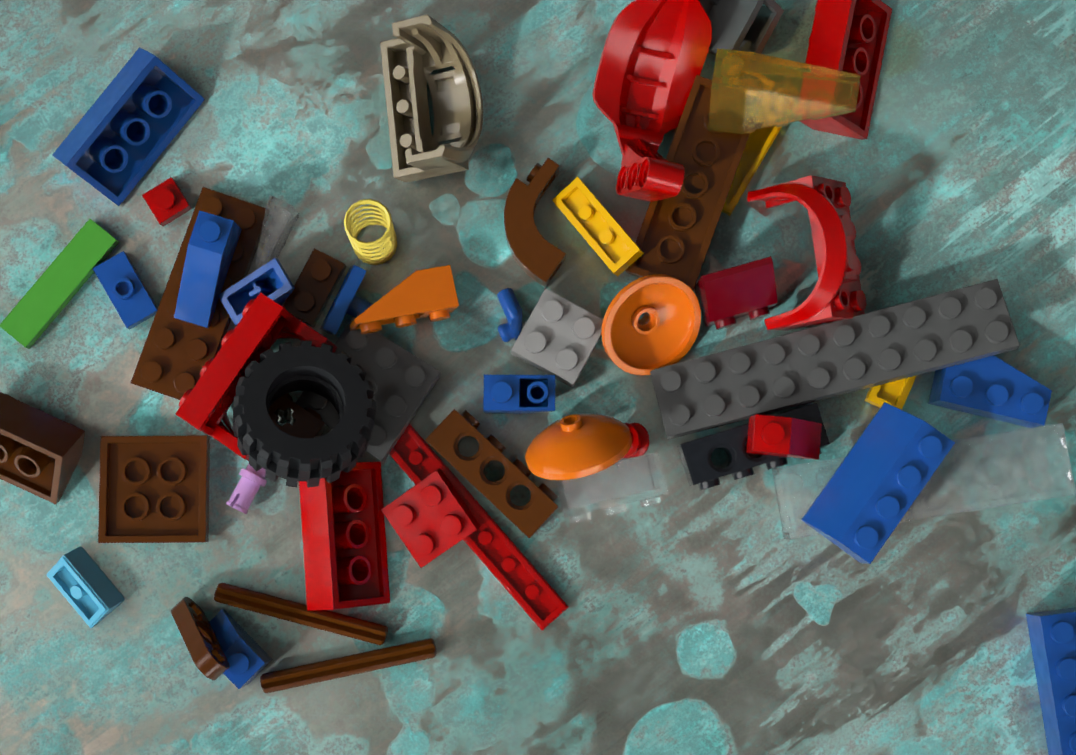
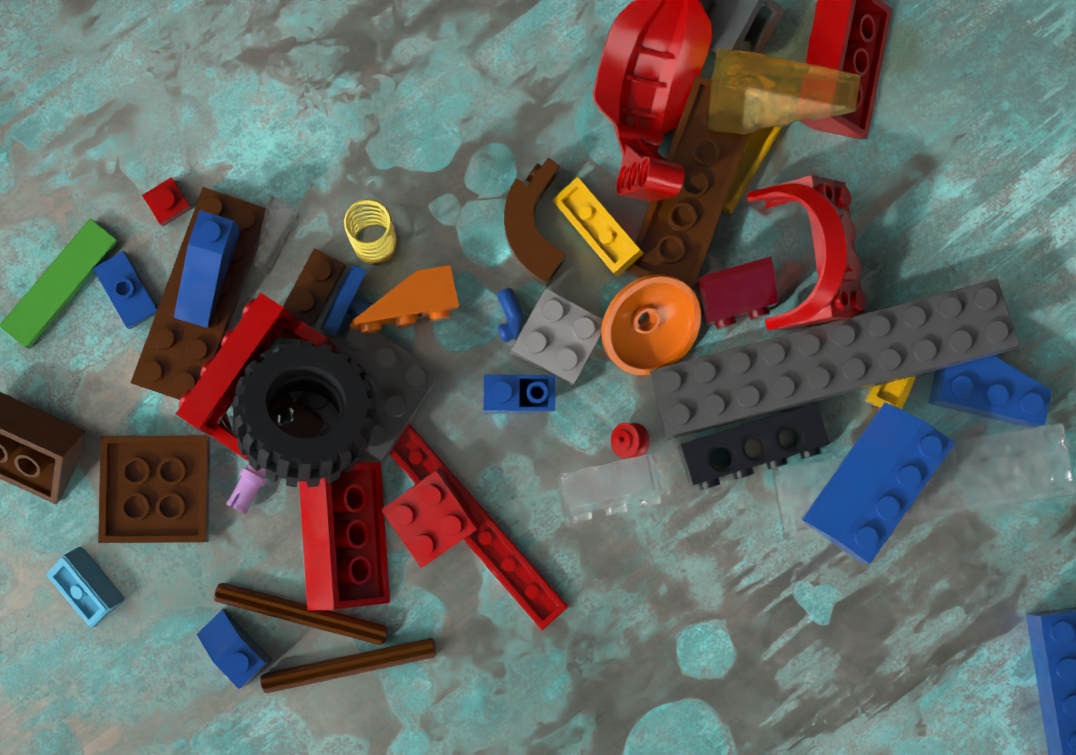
(129, 126): blue slope -> none
(200, 638): reddish brown beam -> none
(268, 280): blue slope -> none
(446, 442): reddish brown brick -> none
(455, 94): dark tan piece -> none
(578, 446): orange dish -> none
(783, 437): red slope -> none

